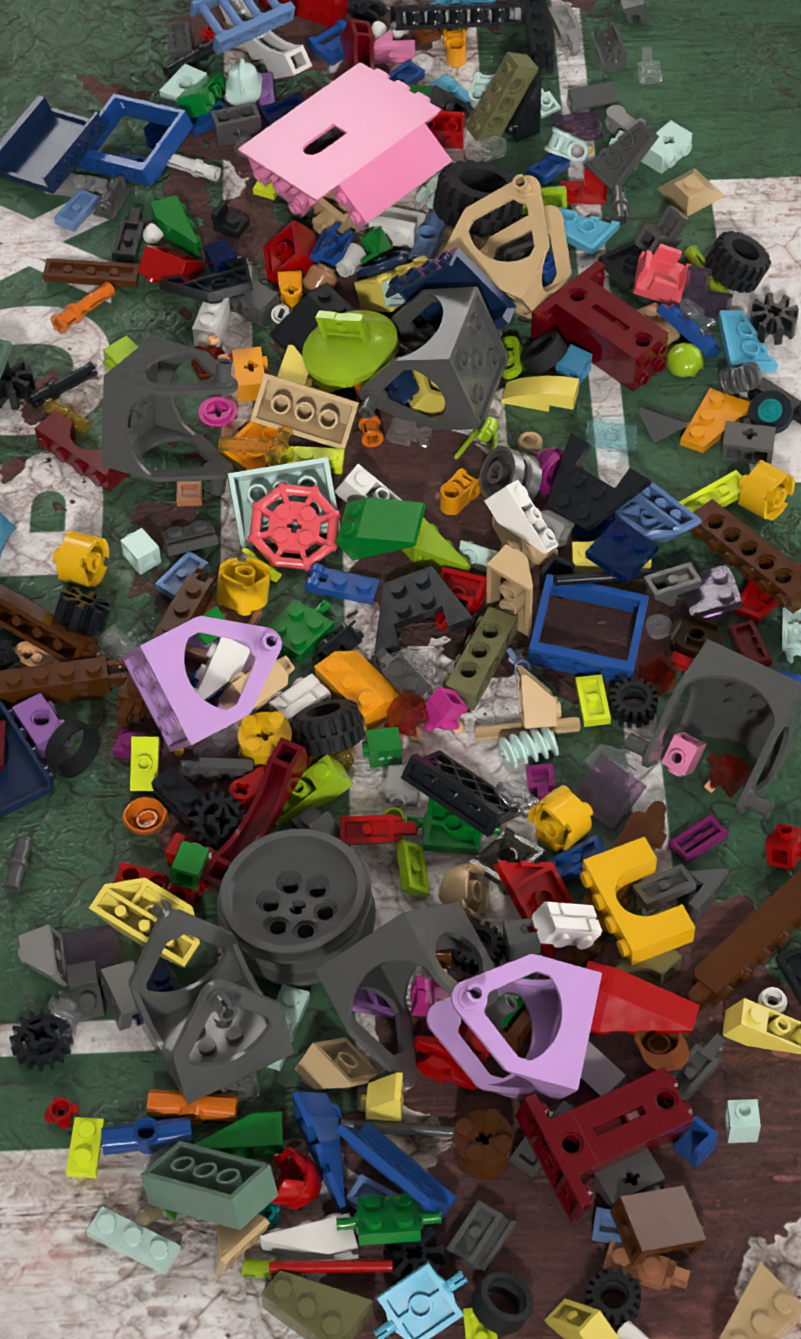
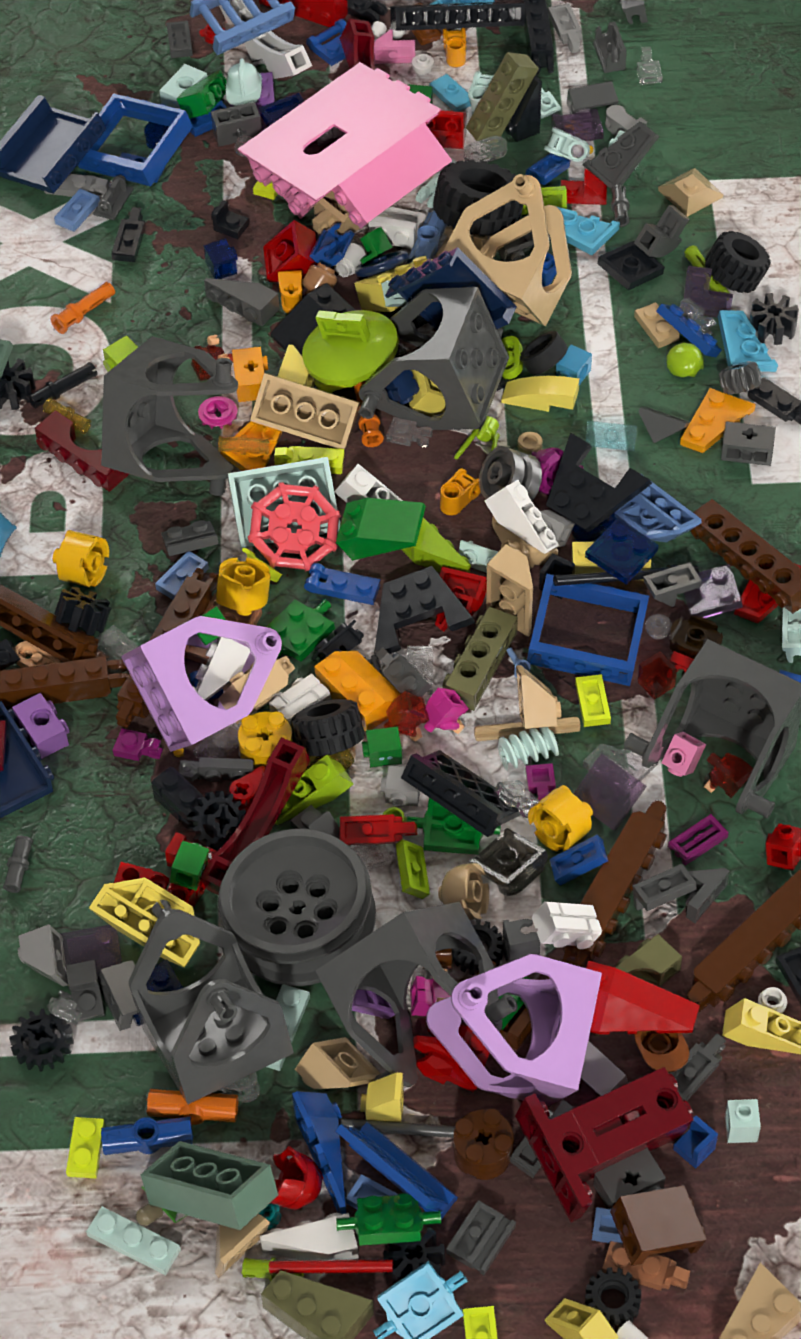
(61, 1104): red plate -> none
(83, 756): black tyre -> none
(91, 272): reddish brown plate -> none
(140, 551): light aqua brick -> none
(144, 763): neon yellow plate -> none
(145, 816): orange hat -> none
(152, 234): white hinge -> none
(163, 262): red slope -> none
(172, 220): green slope -> none
(189, 493): nougat tile -> none
(195, 167): white pin -> none
(199, 54): black pin -> none
(211, 320): white brick -> none
(215, 287): black wing -> none
(250, 1137): green slope -> none
(276, 310): white hinge -> none
(279, 446): clear yellow pin -> none
(408, 73): blue plate -> none
(447, 101): black slope -> none
(513, 1289): black tyre -> none
(530, 887): red wing -> none
(597, 321): dark red brick -> none
(637, 935): yellow arch -> none
(638, 690): black tyre -> none
(660, 275): coral panel -> none
(669, 147): light aqua brick -> none
(722, 491): neon yellow plate -> none
(749, 642): dark red plate -> none
(765, 490): yellow brick -> none
(772, 410): black wheel -> none

